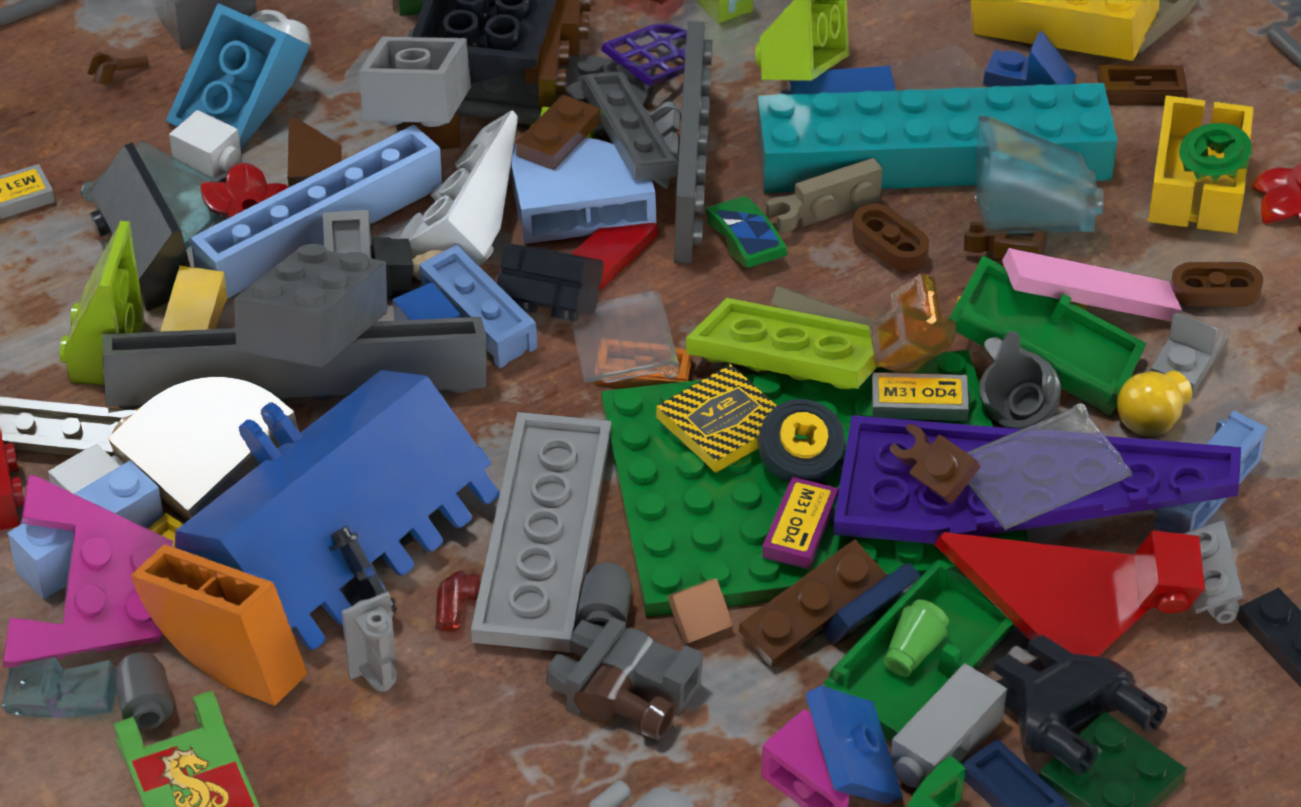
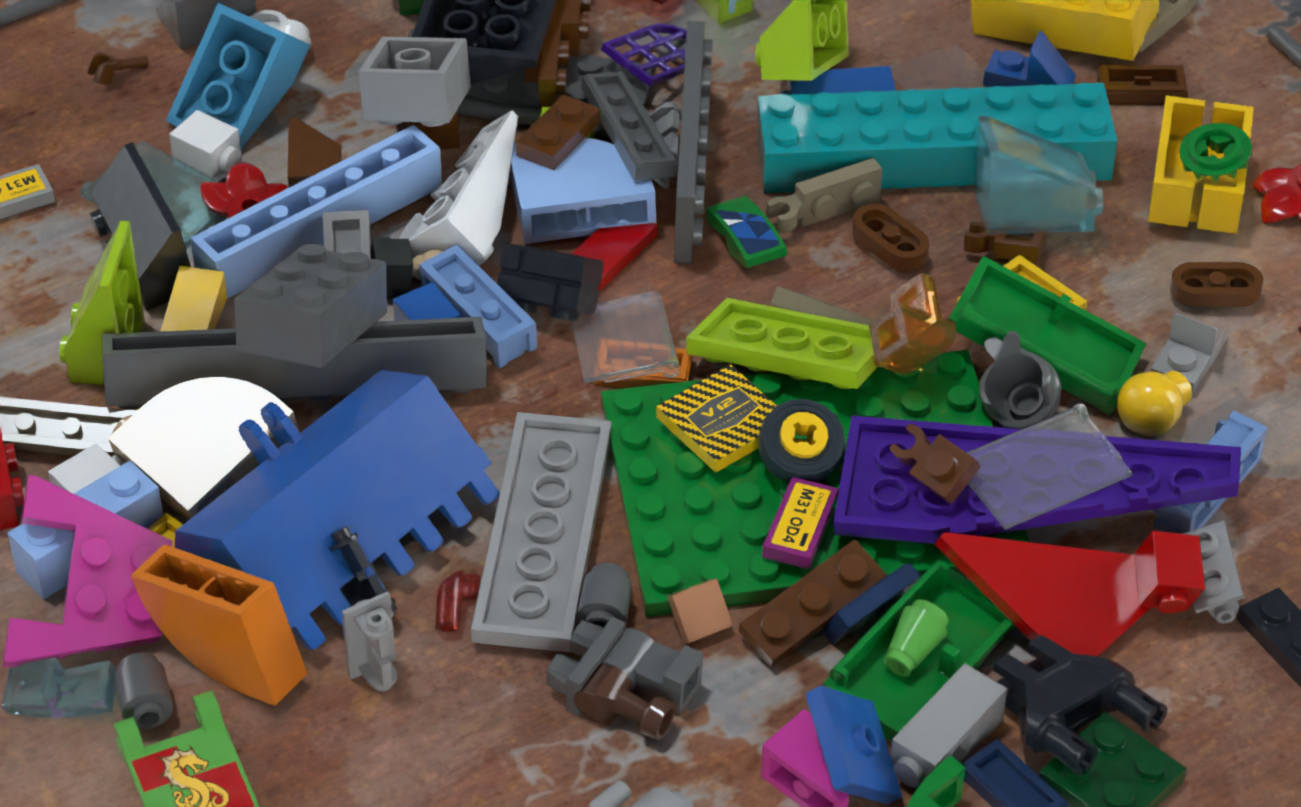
(920, 396): tile -> none
(1091, 285): bright pink tile -> none

